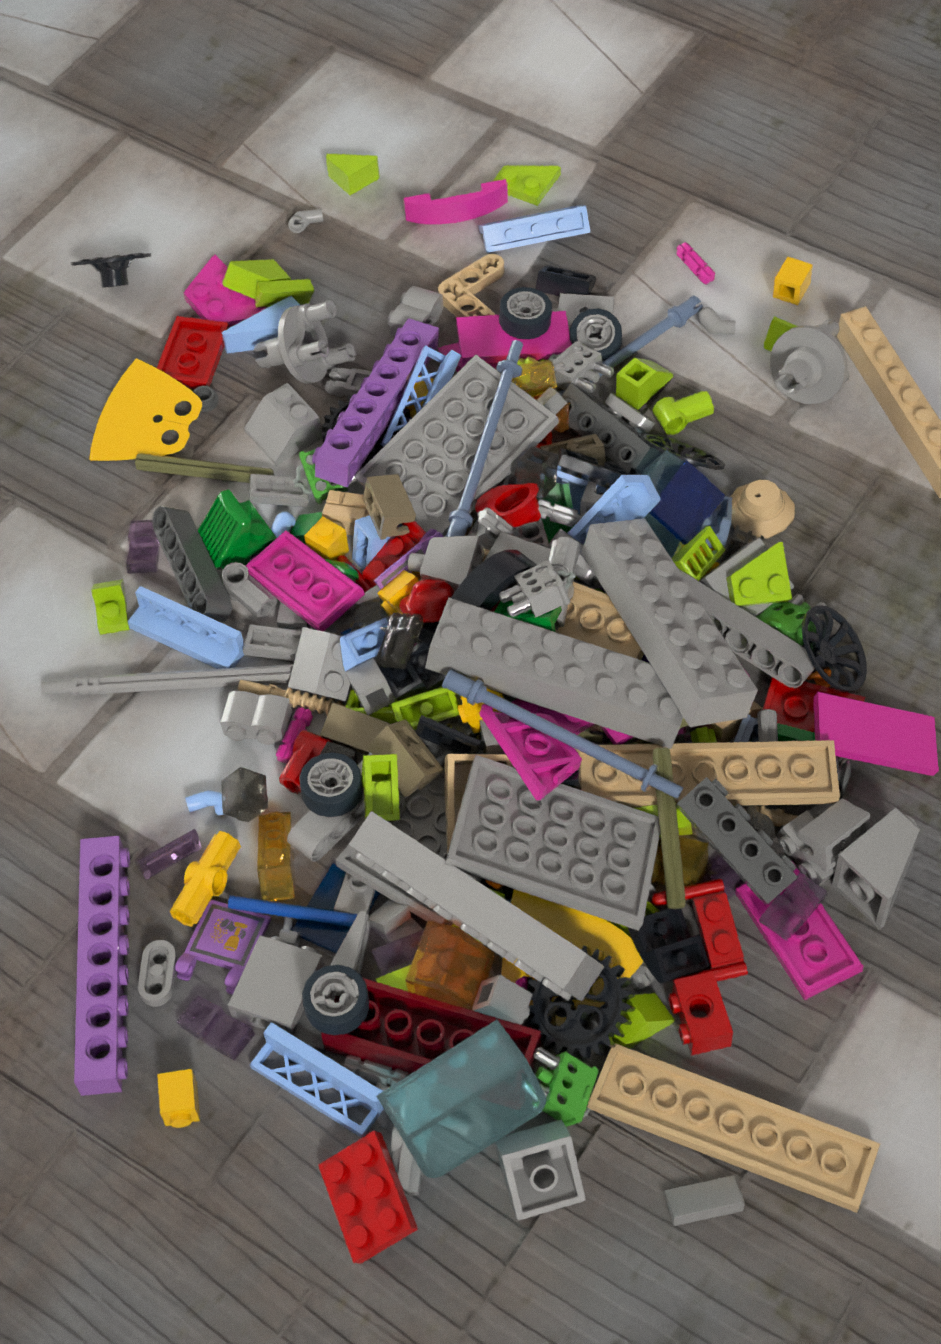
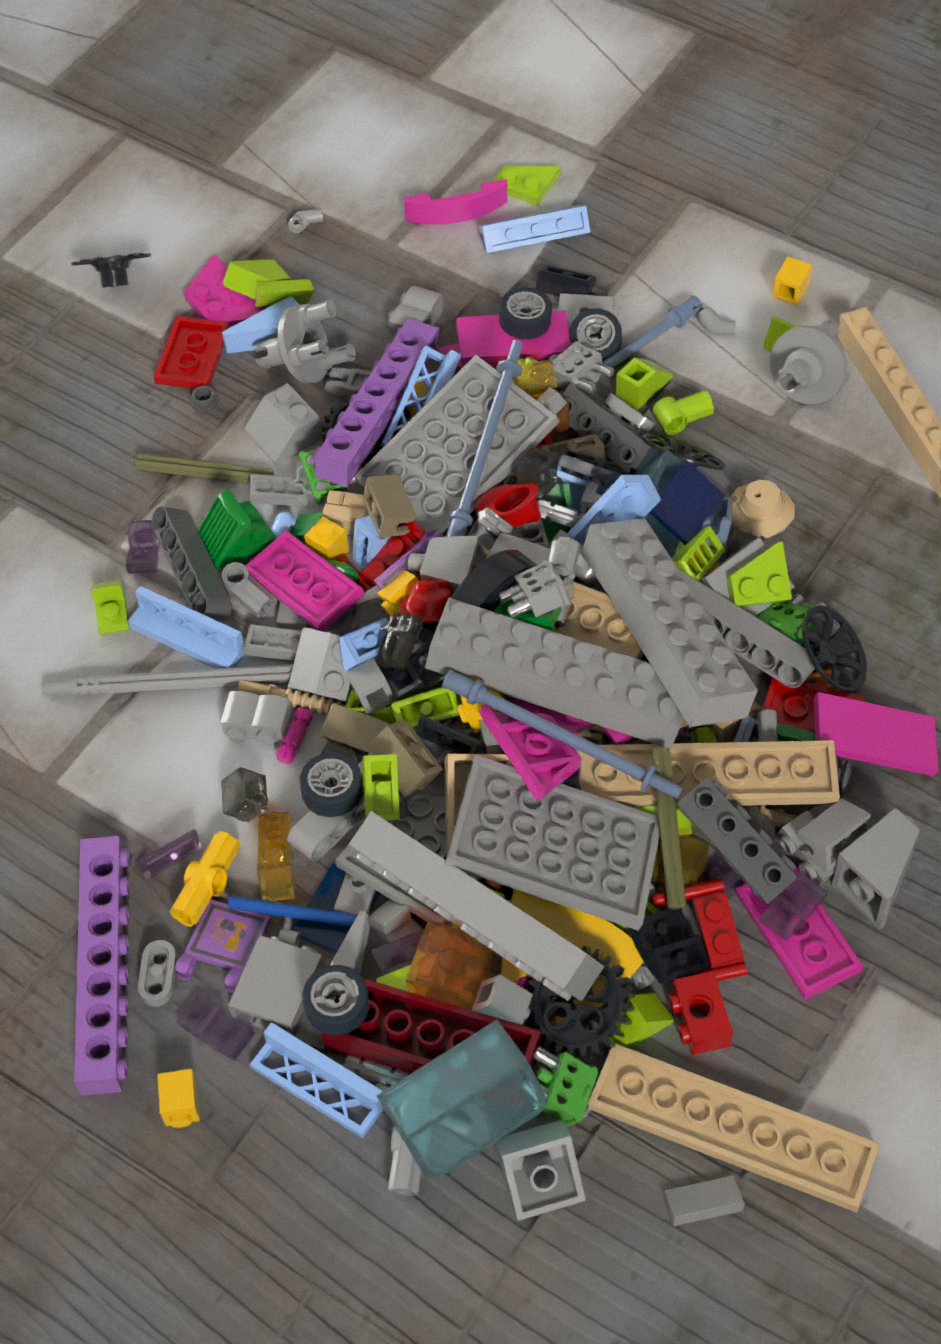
(128, 415): yellow piece -> none
(205, 799): light blue arm -> none
(305, 748): red piece -> none
(352, 171): lime slope -> none
(367, 1197): red plate -> none
(487, 271): tan beam -> none
(695, 263): dark pink axle -> none

